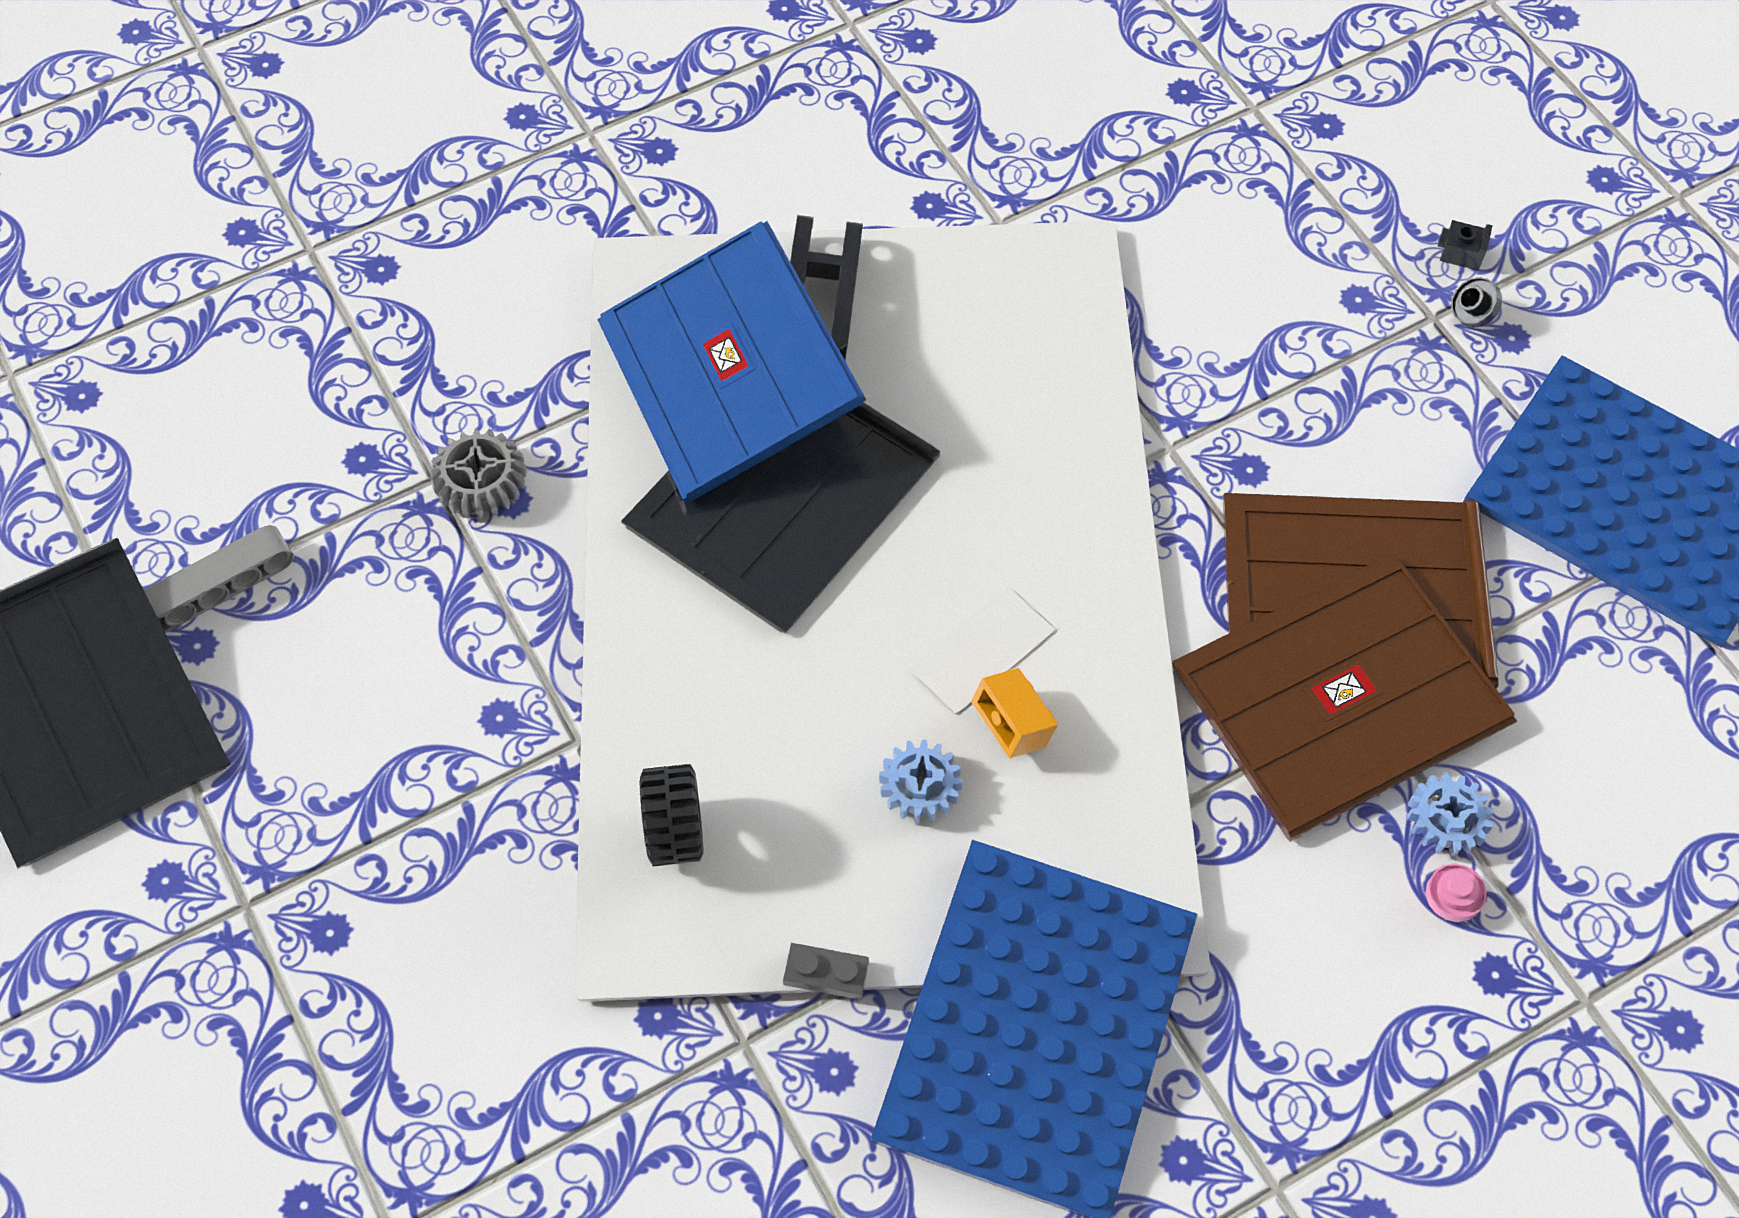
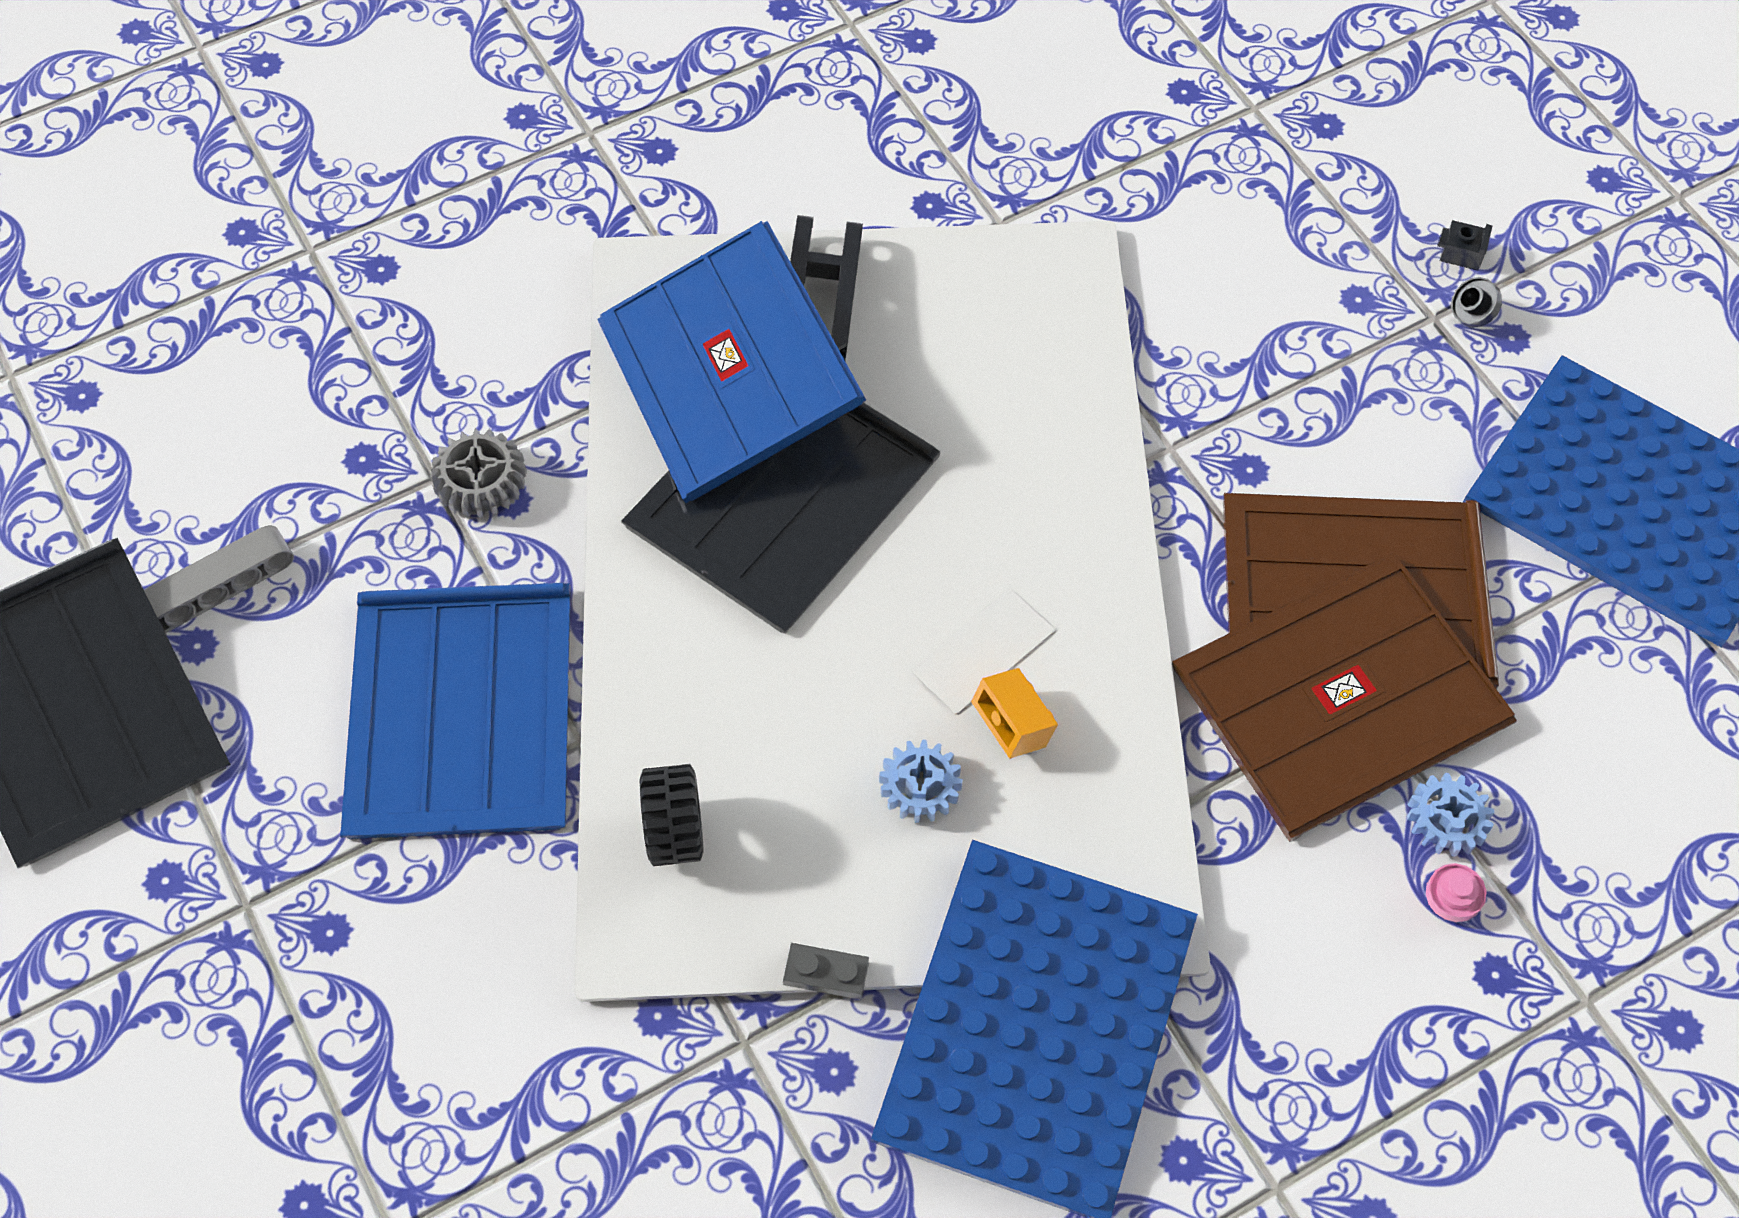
(458, 711): none -> blue door

